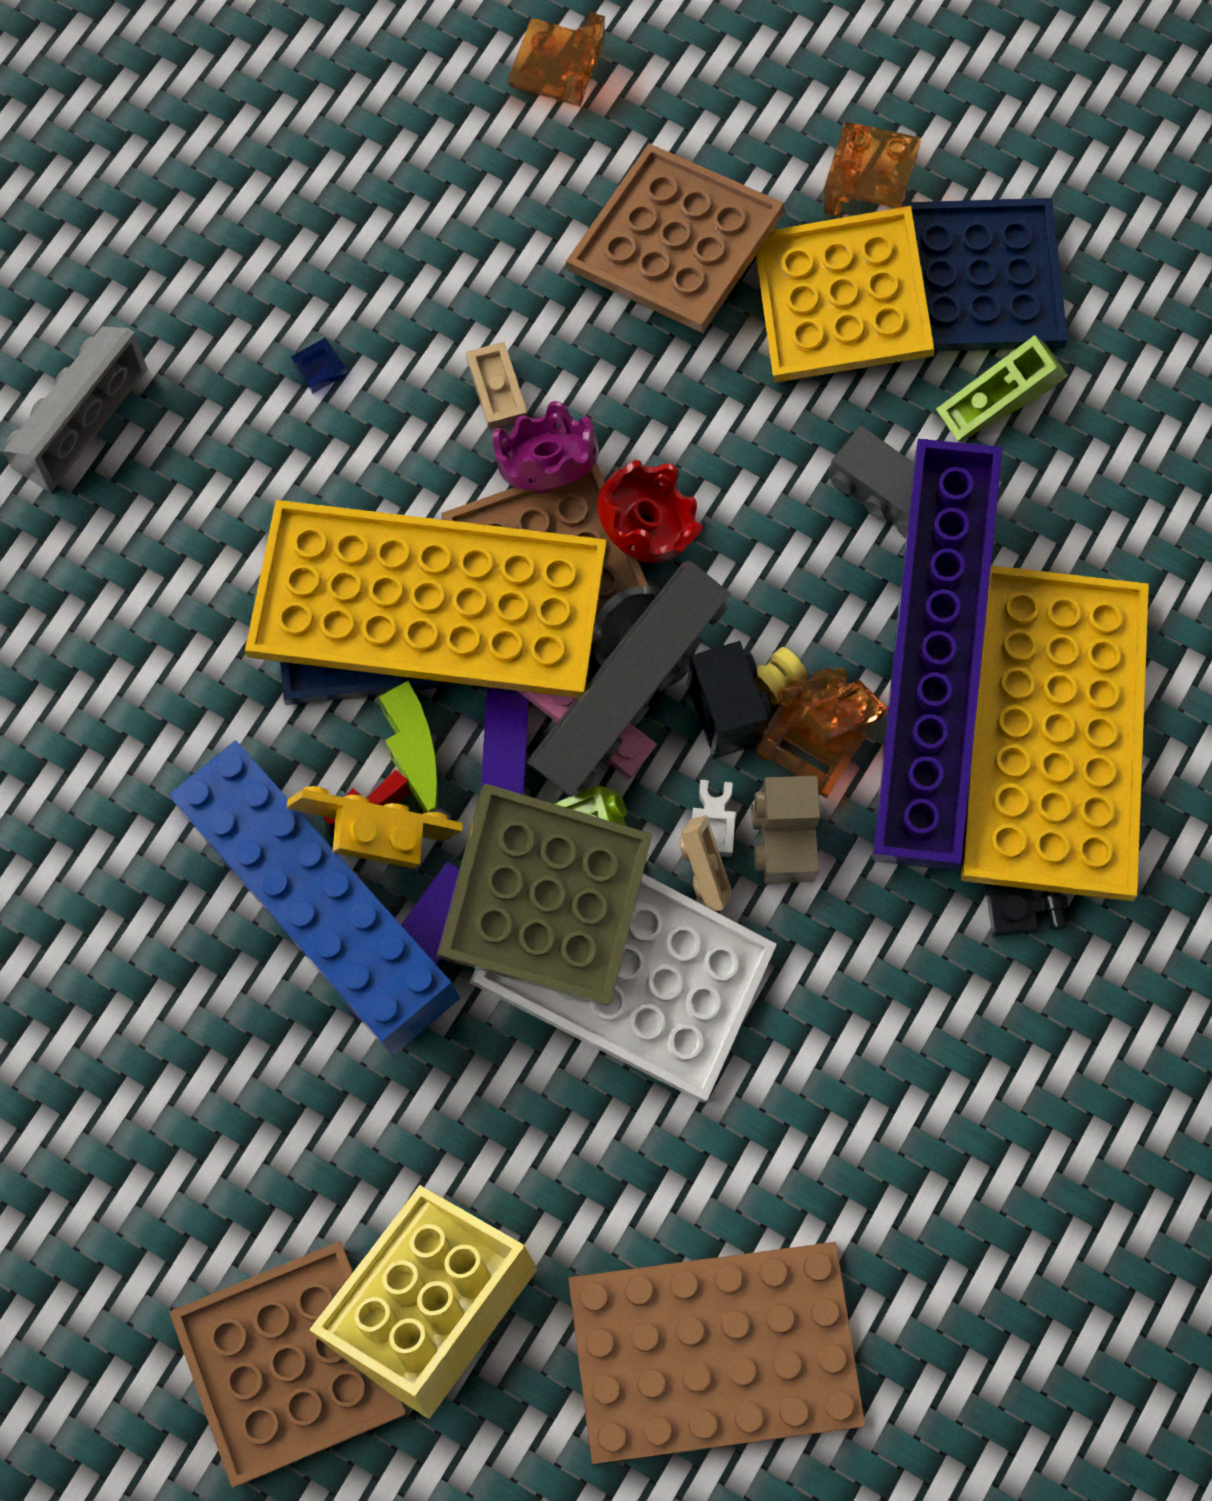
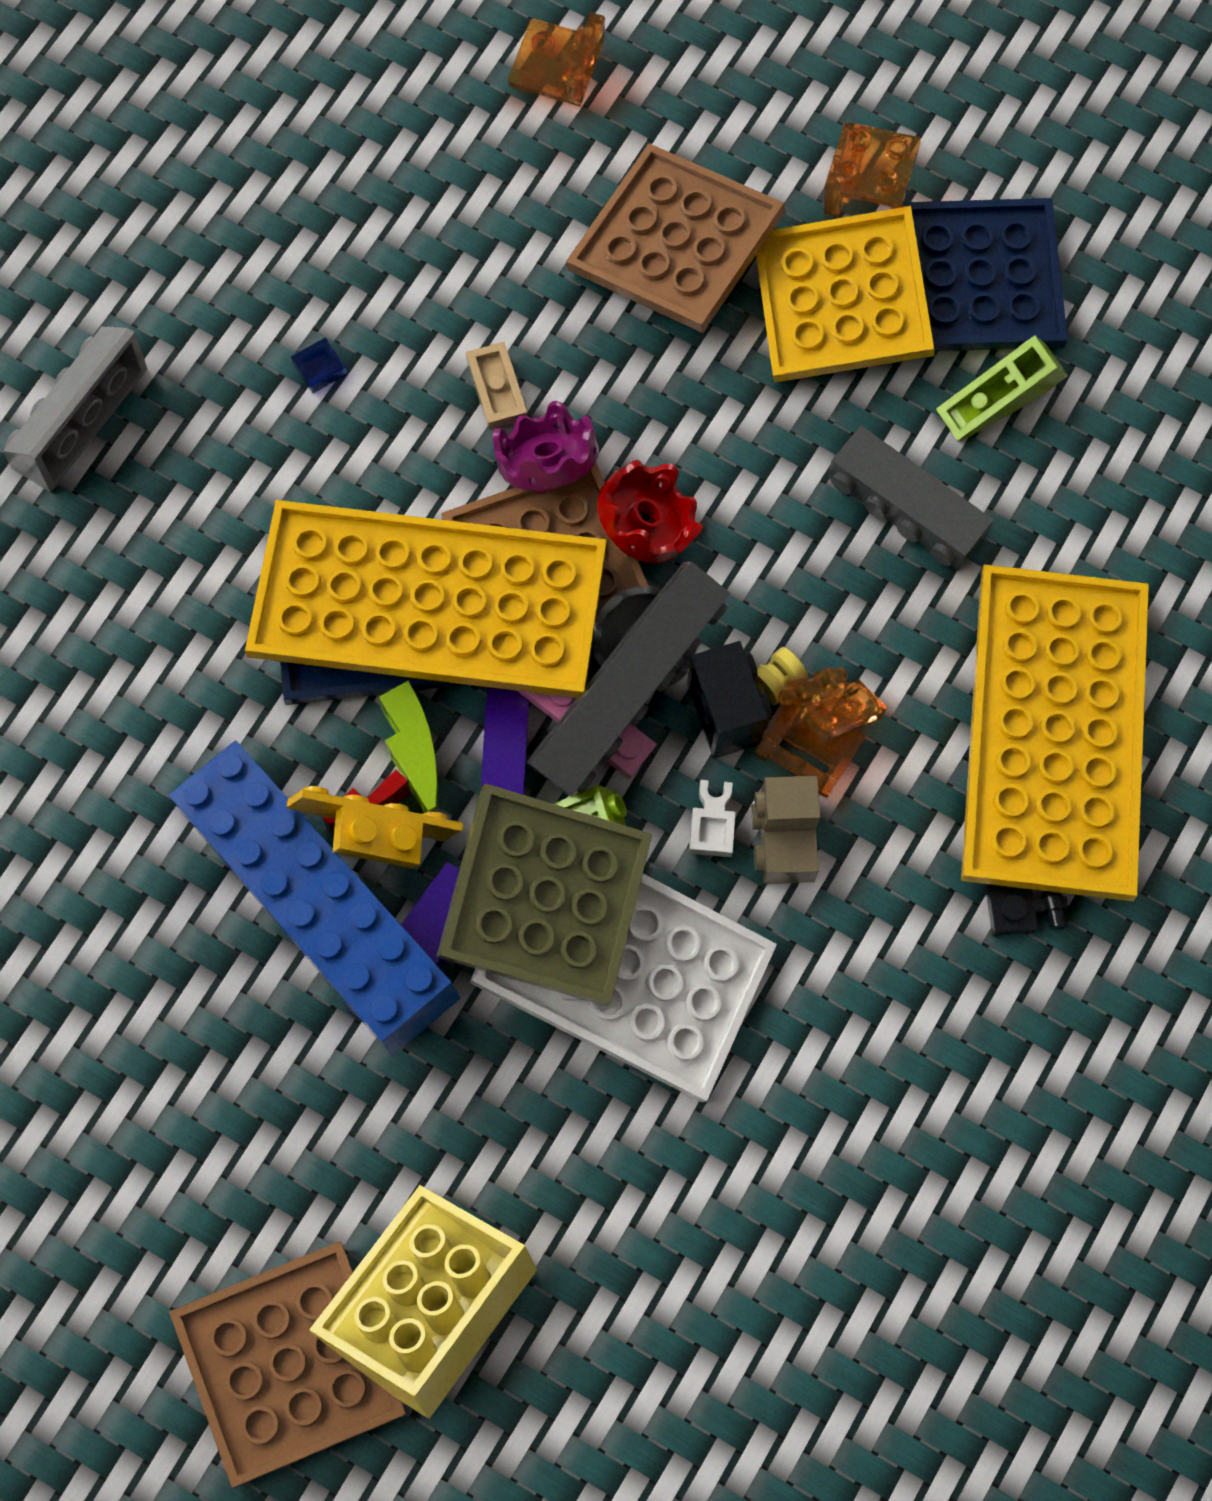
(710, 877): tan plate -> none
(715, 1352): medium nougat plate -> none
(937, 655): dark purple brick -> none

